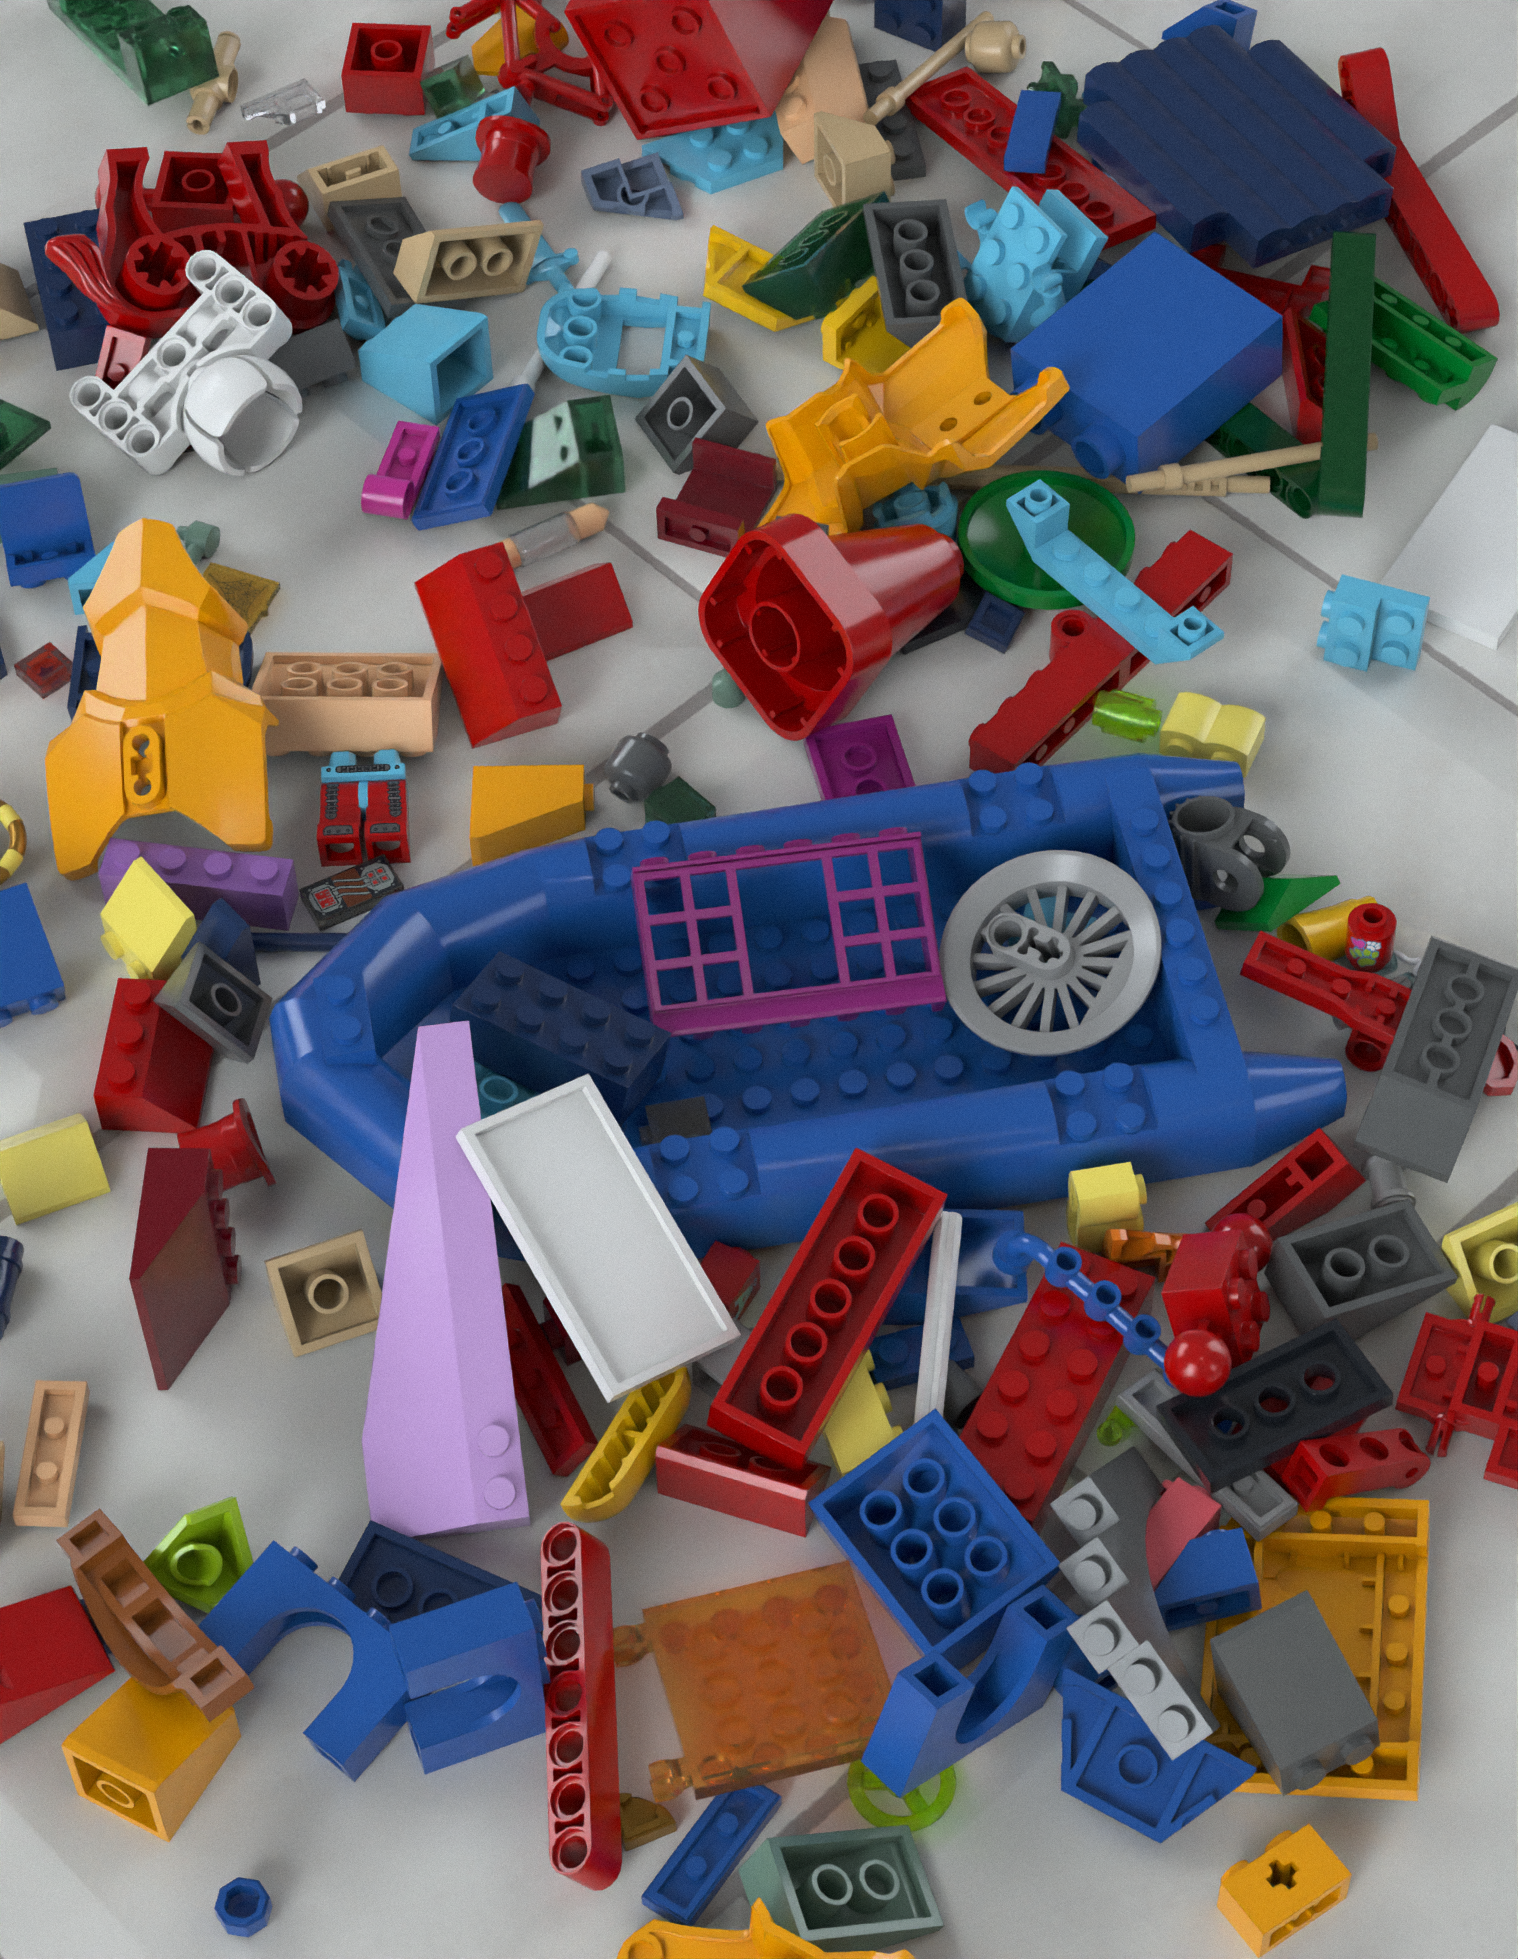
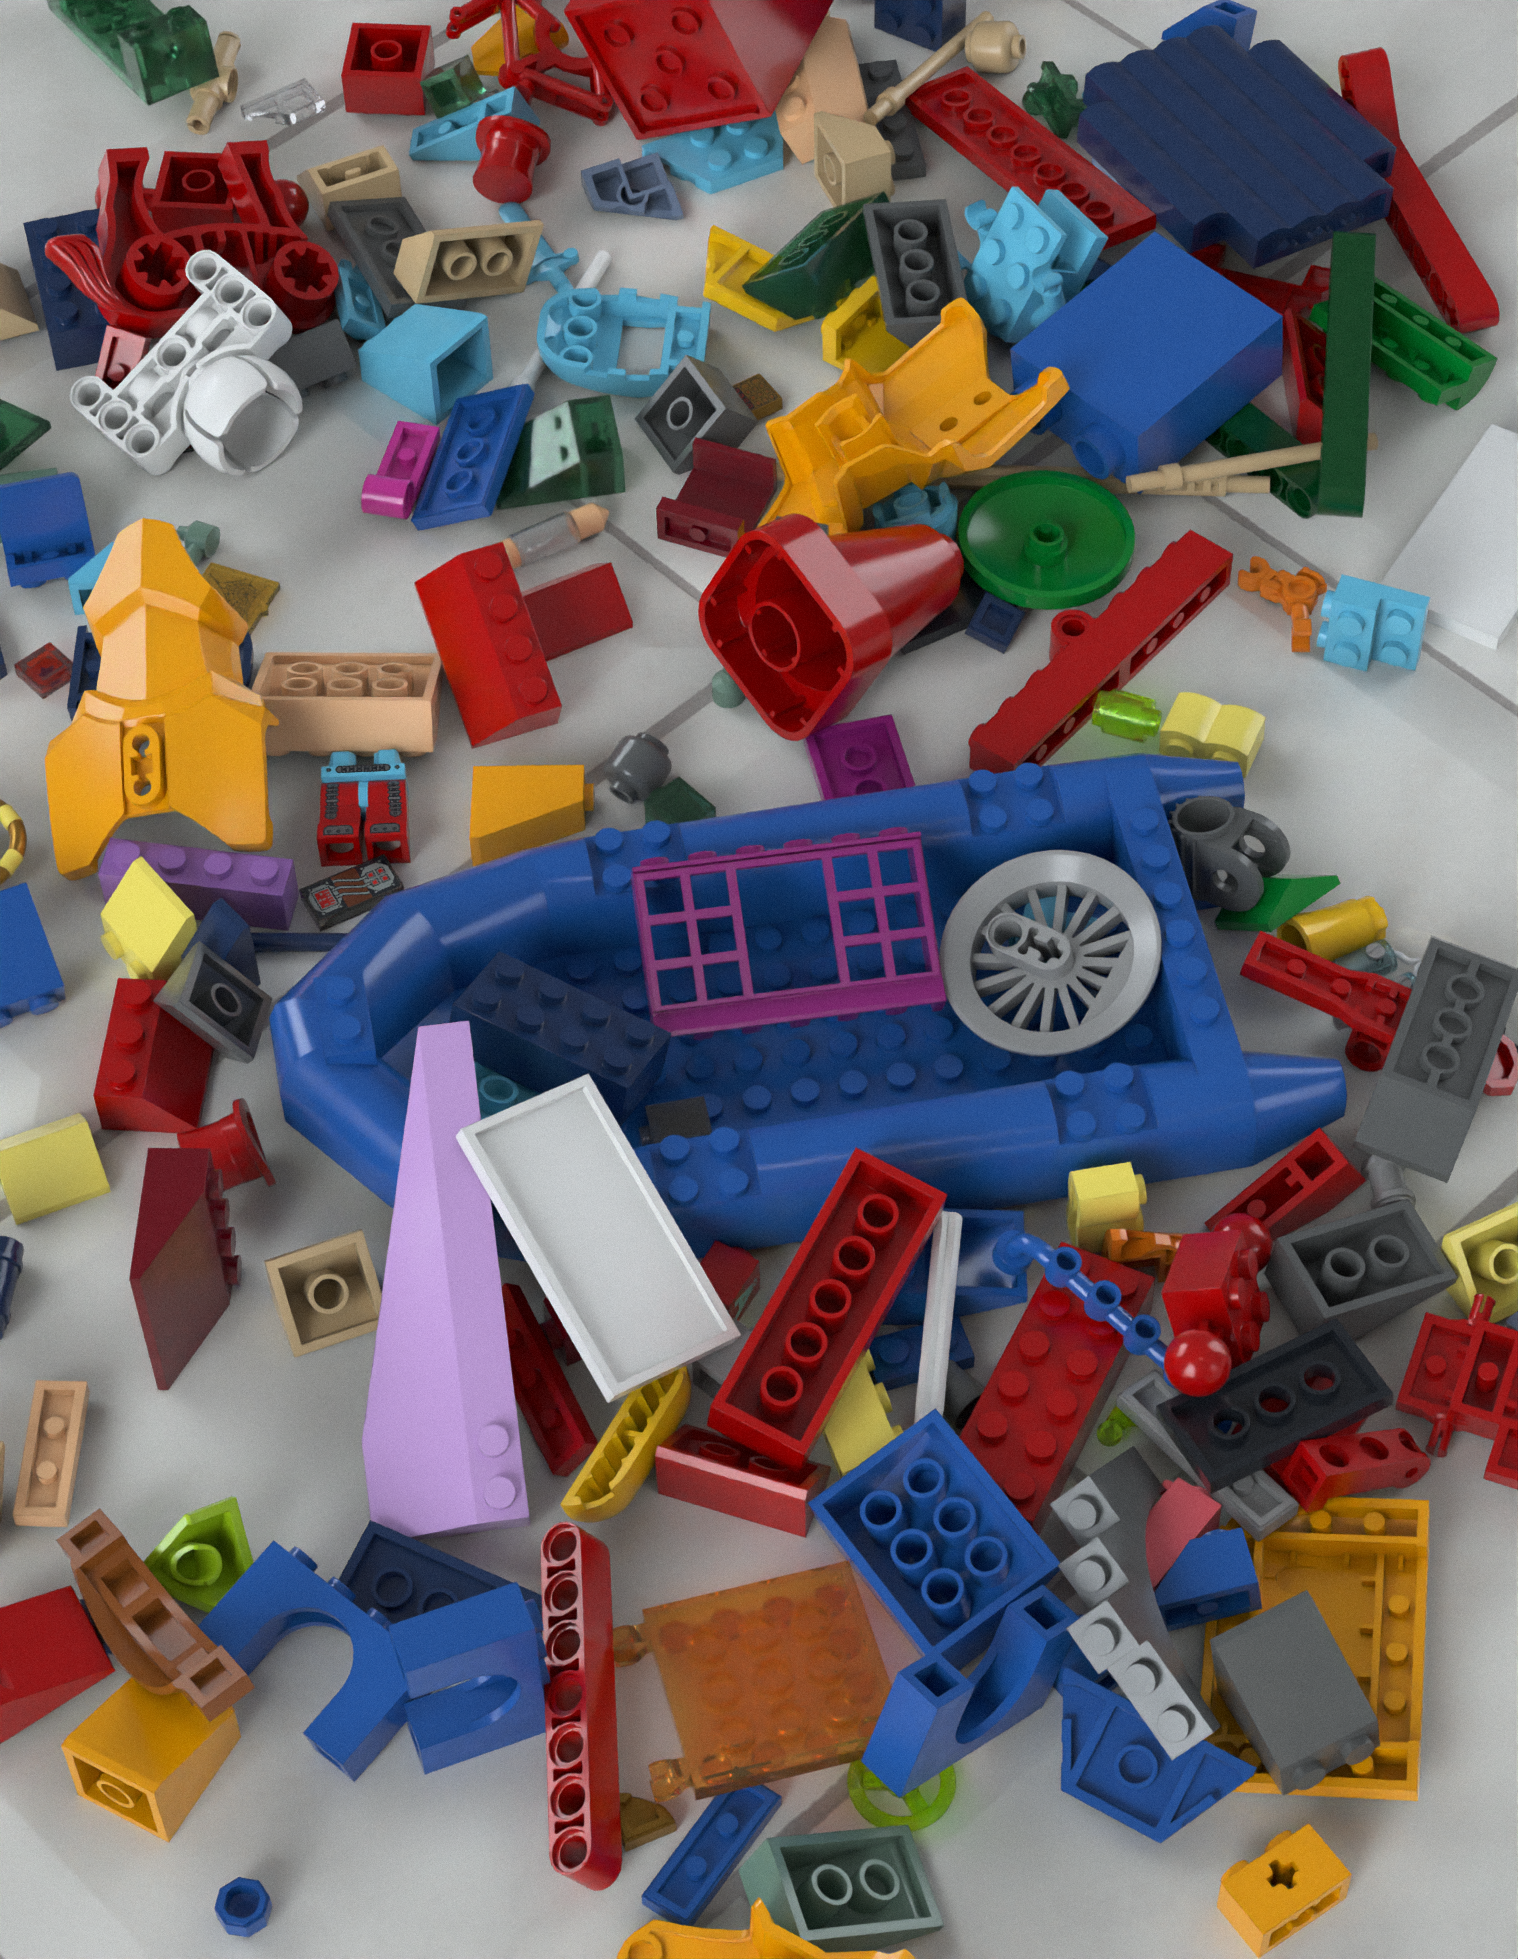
(759, 396): none -> pearl gold tile
(1032, 131): blue tile -> none
(1043, 525): medium azure slope -> none
(1295, 593): none -> orange piece
(1370, 937): red brick -> none

